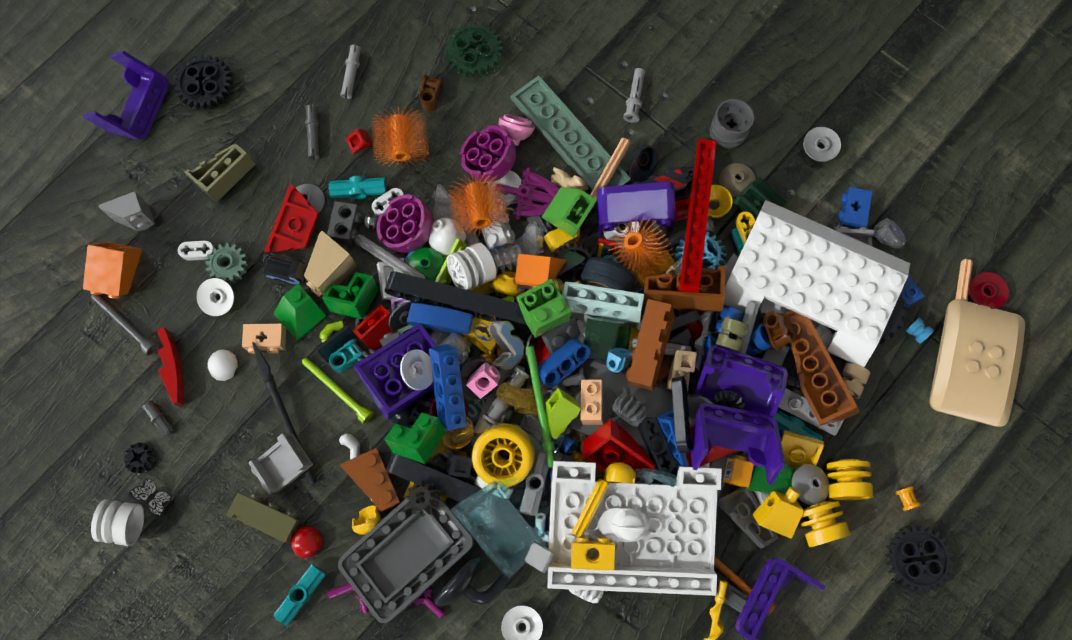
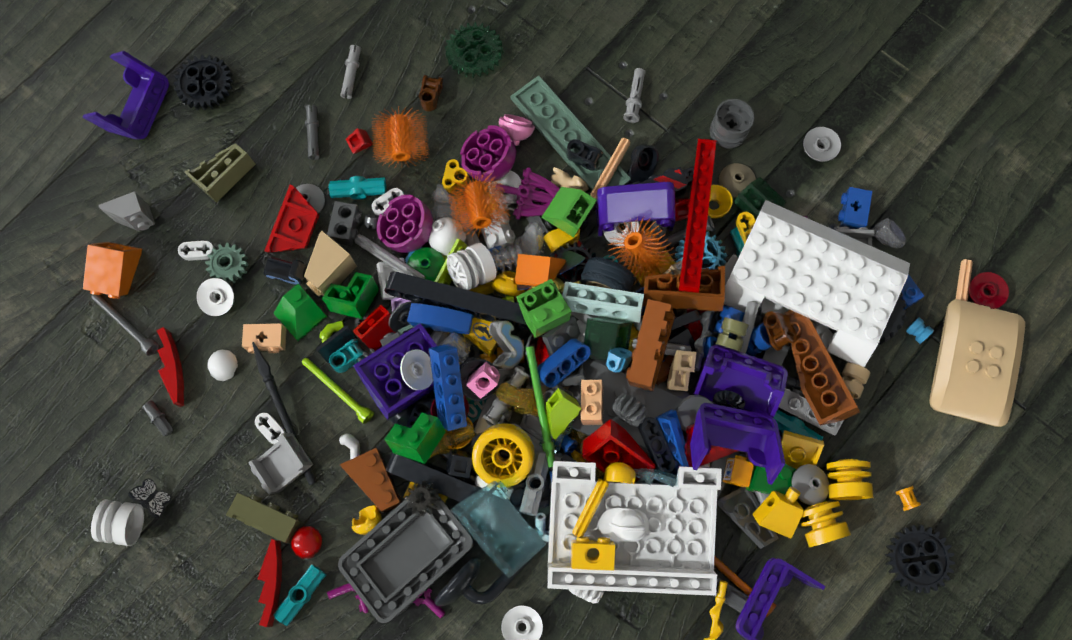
(147, 459): black gear -> none
(267, 432): none -> white beam
(272, 575): none -> red slope
(451, 173): none -> yellow piece
(539, 557): light grey slope -> none
(584, 155): none -> black piece
(603, 247): slope -> none
(681, 414): black beam -> none

